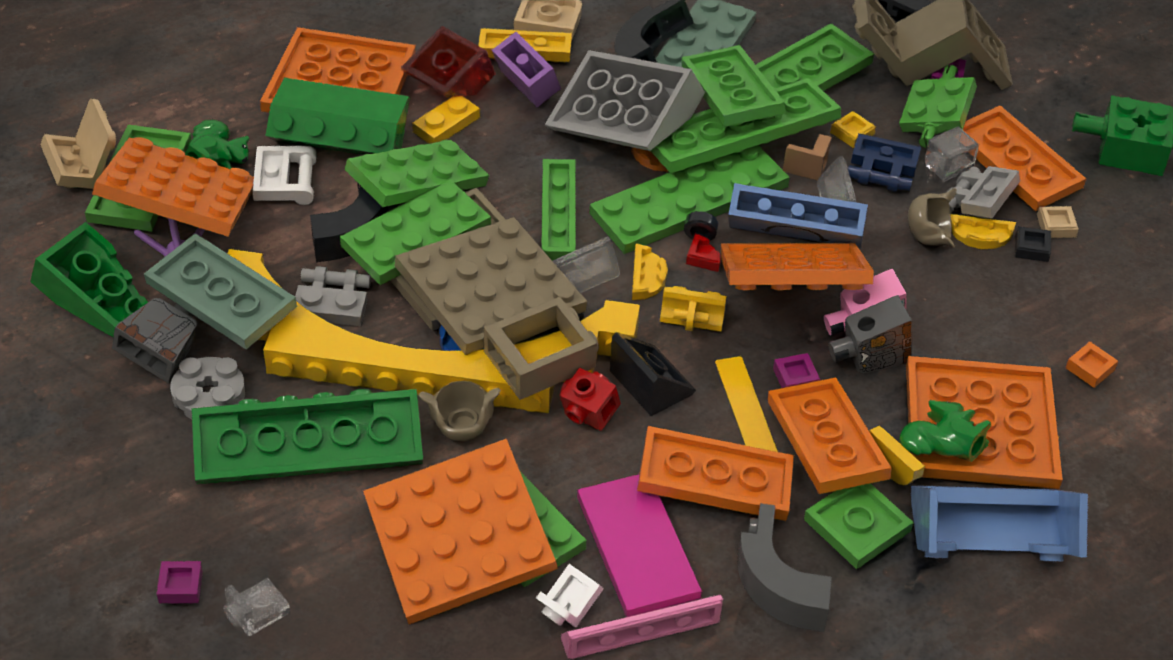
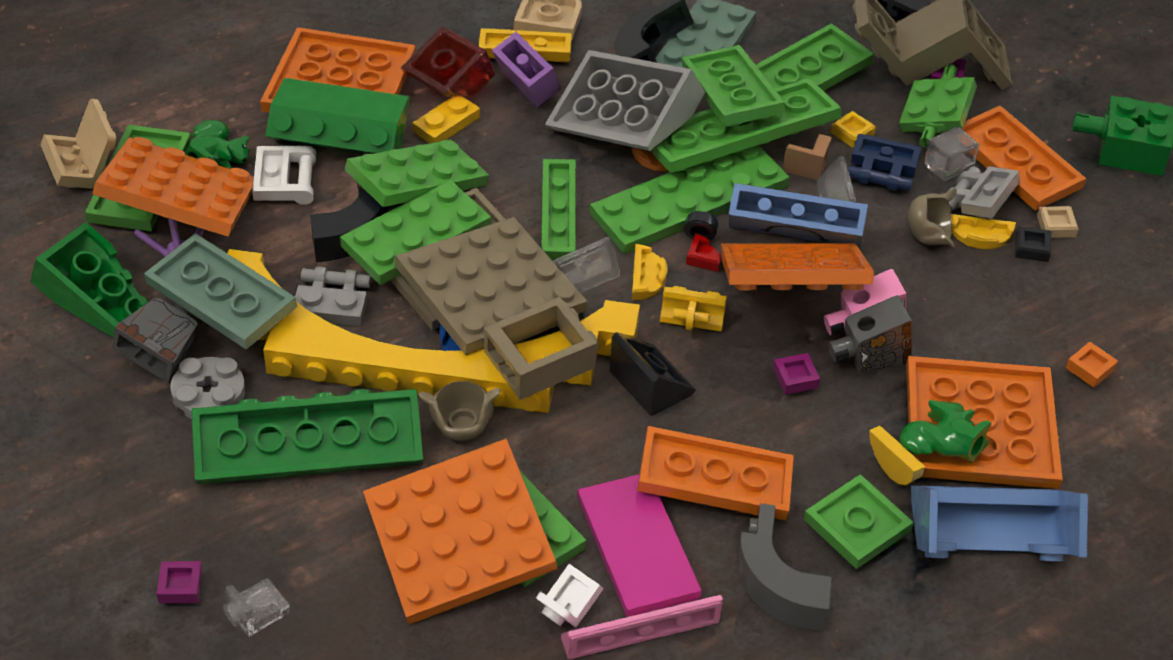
(589, 398): red brick -> none
(745, 403): yellow sticker -> none
(829, 435): orange plate -> none

